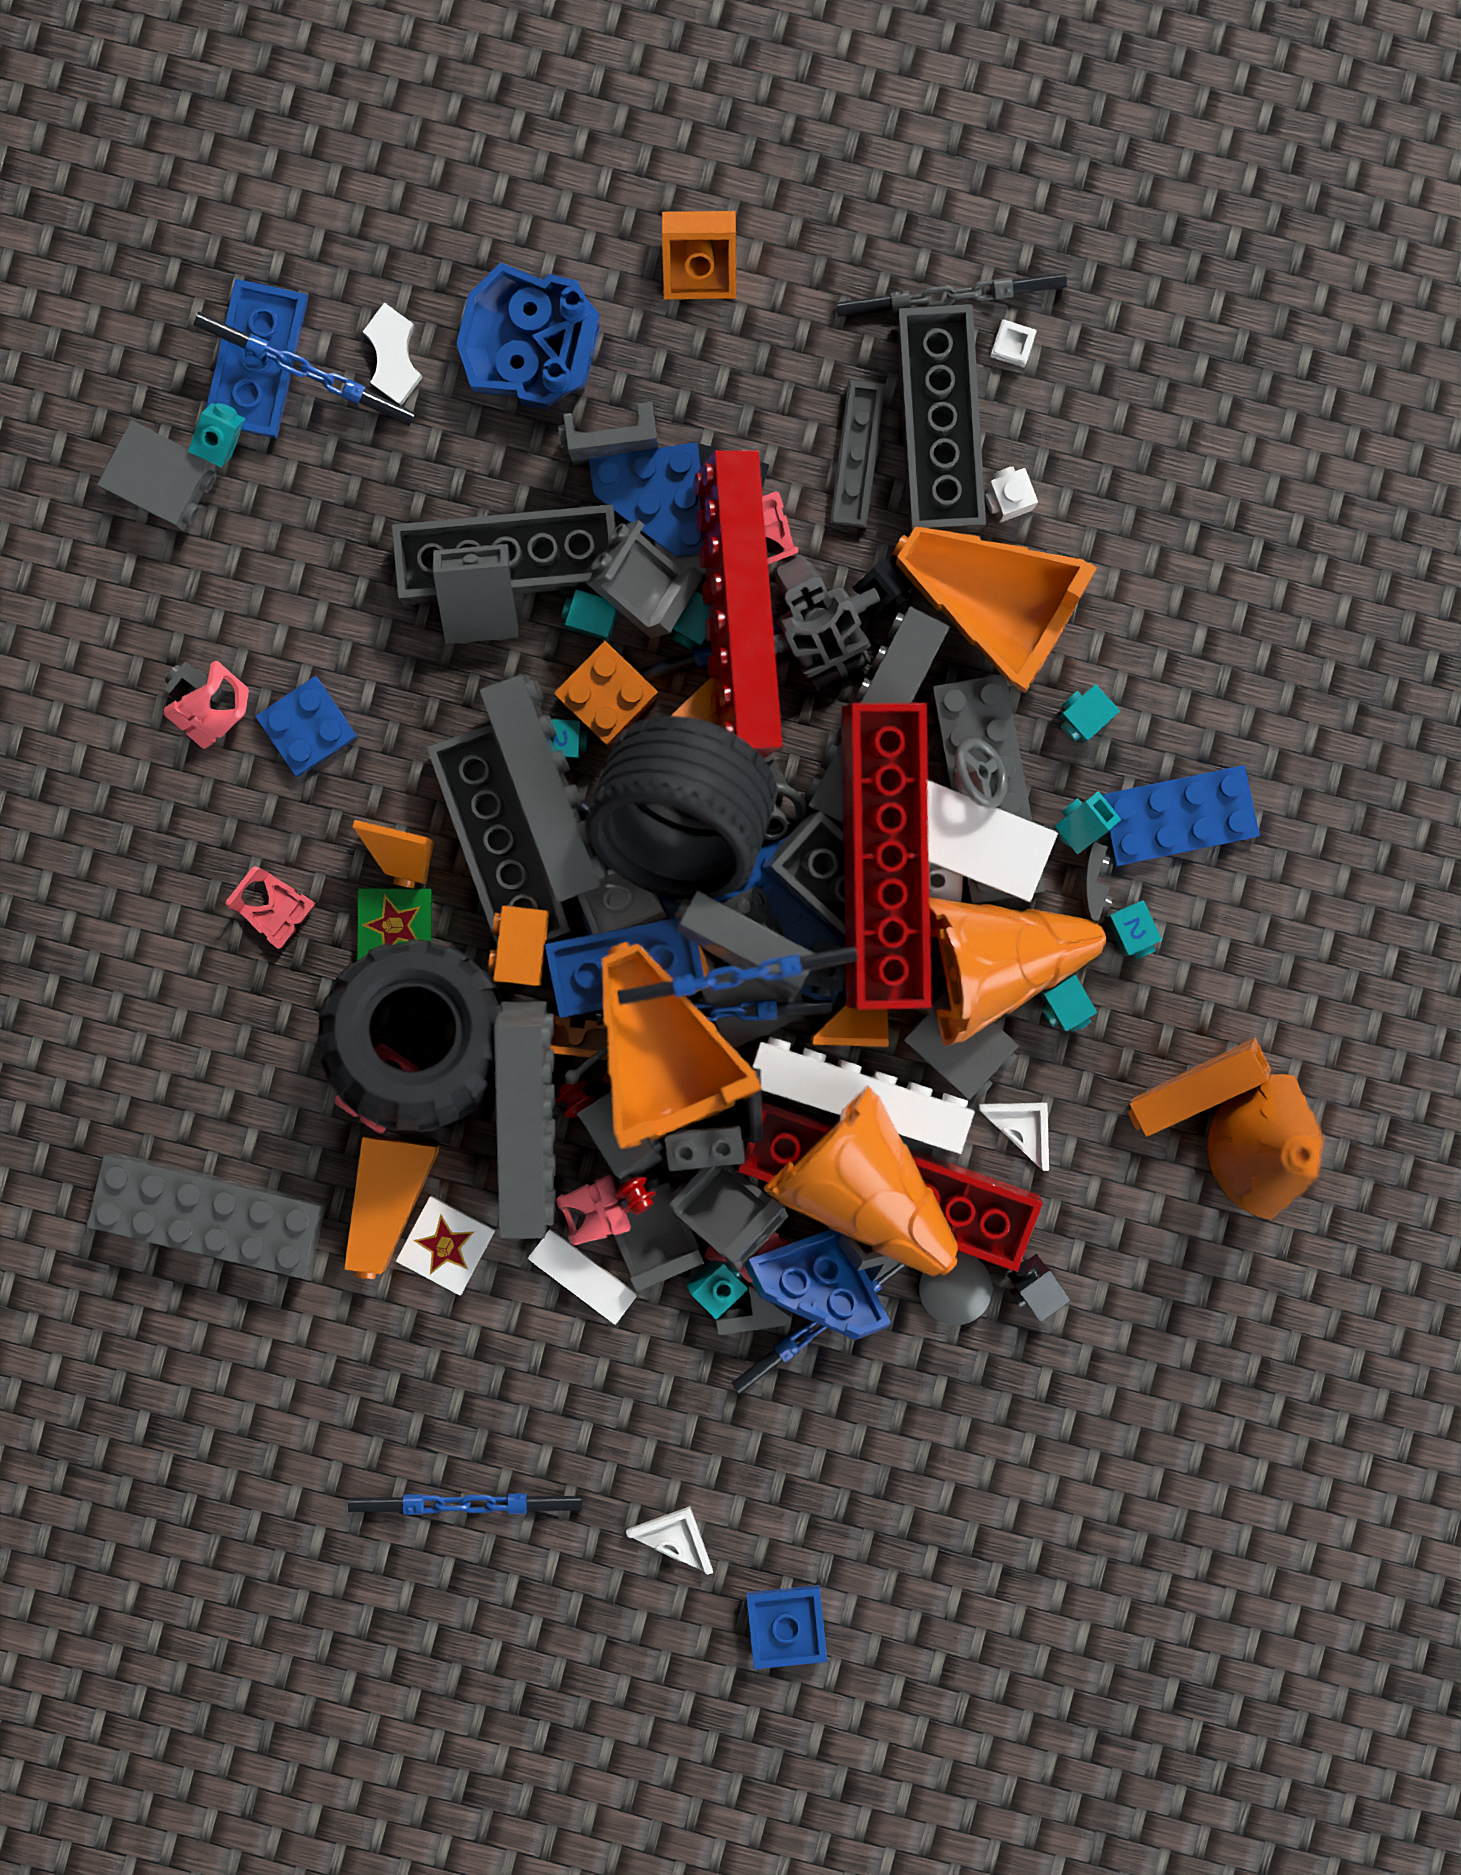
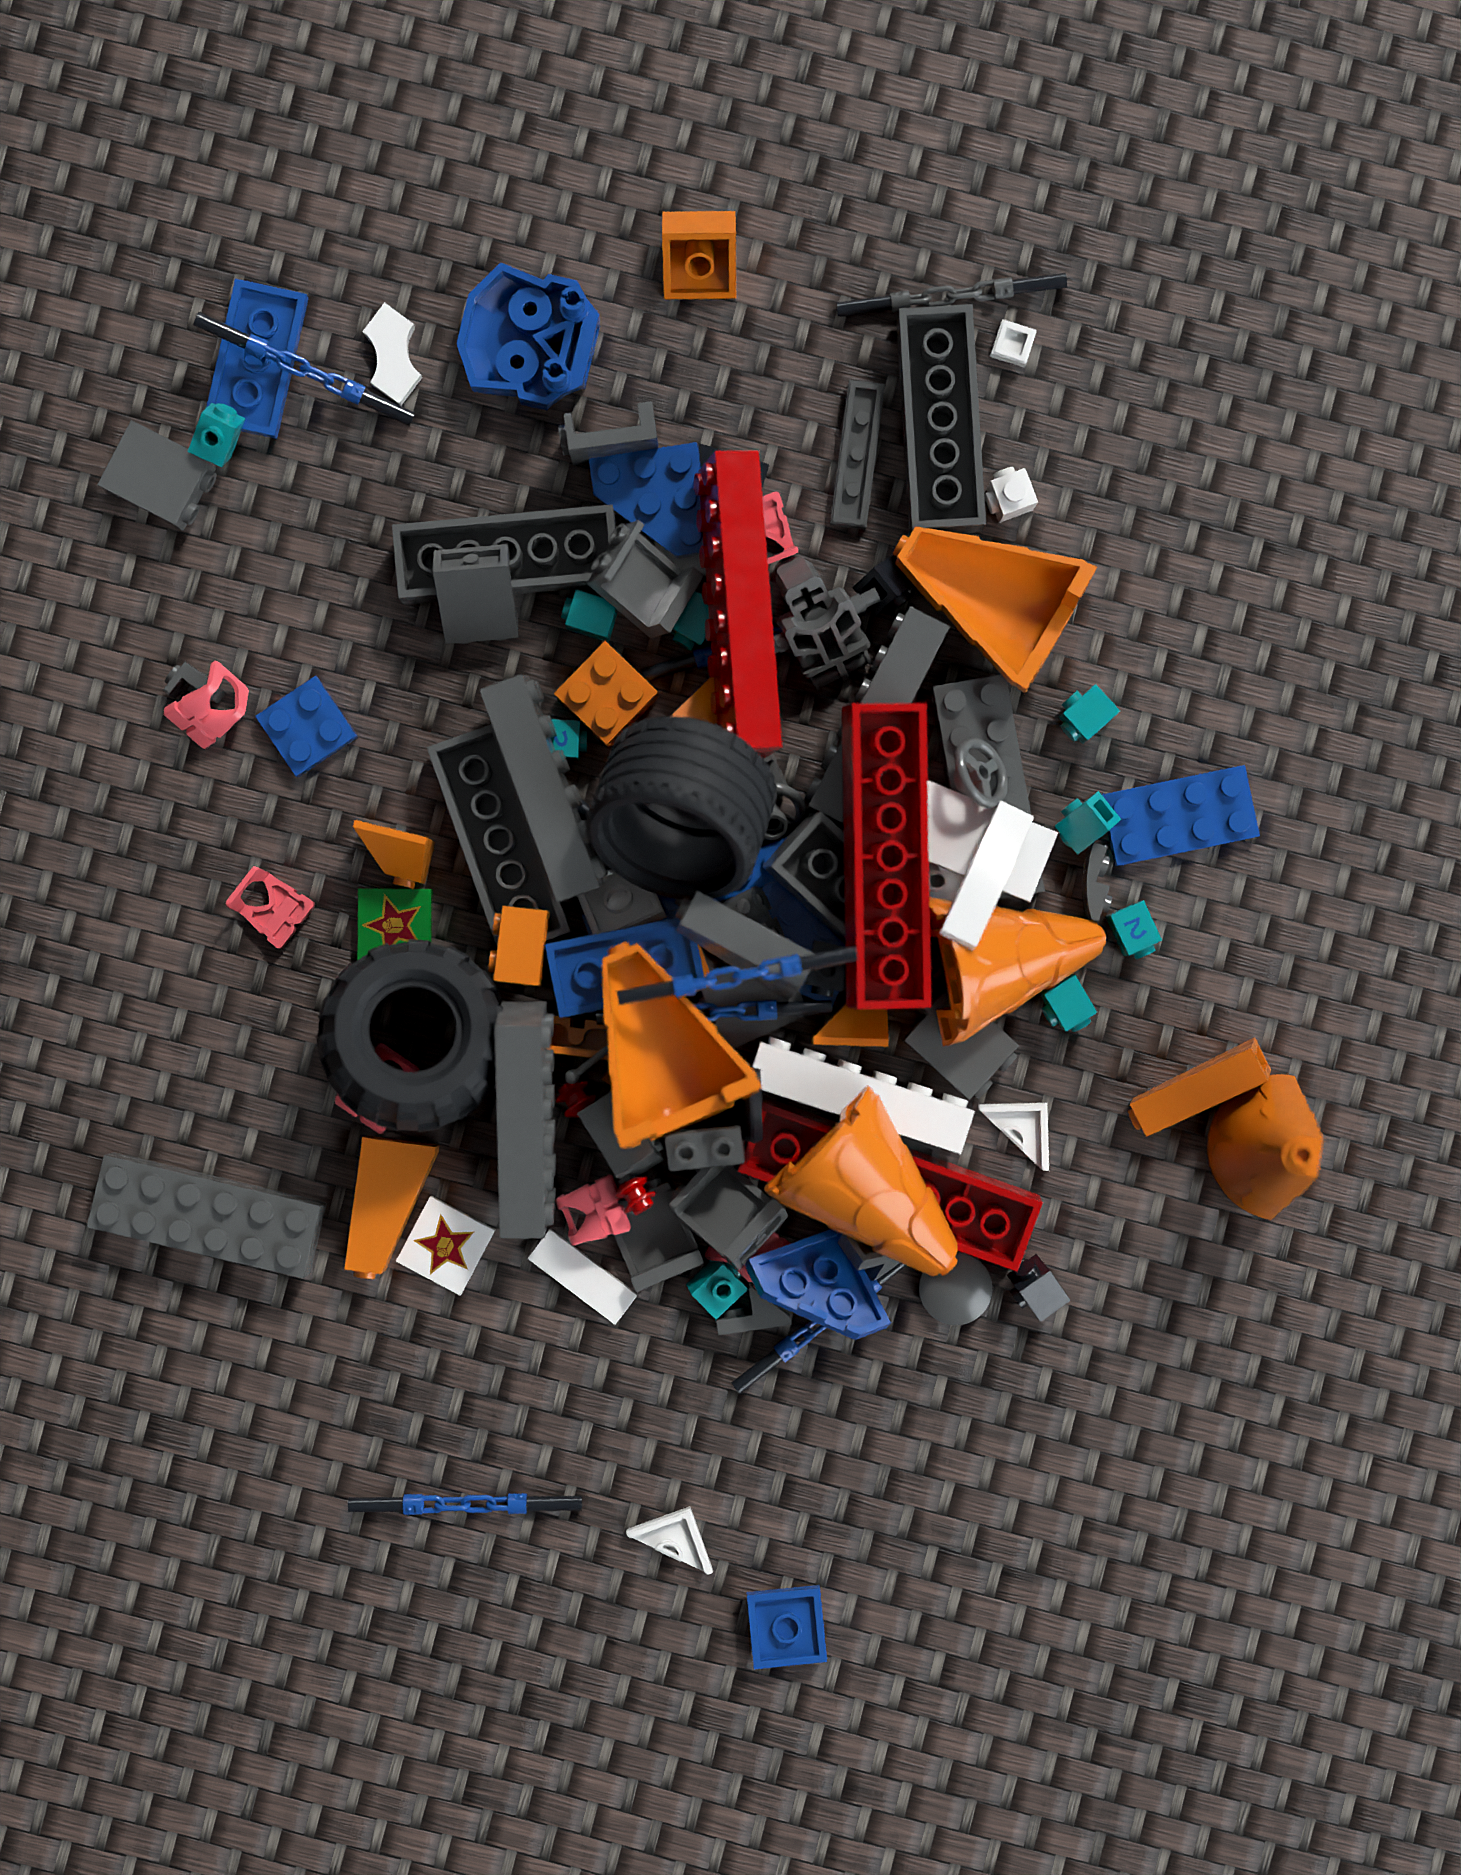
(986, 875): none -> white slope

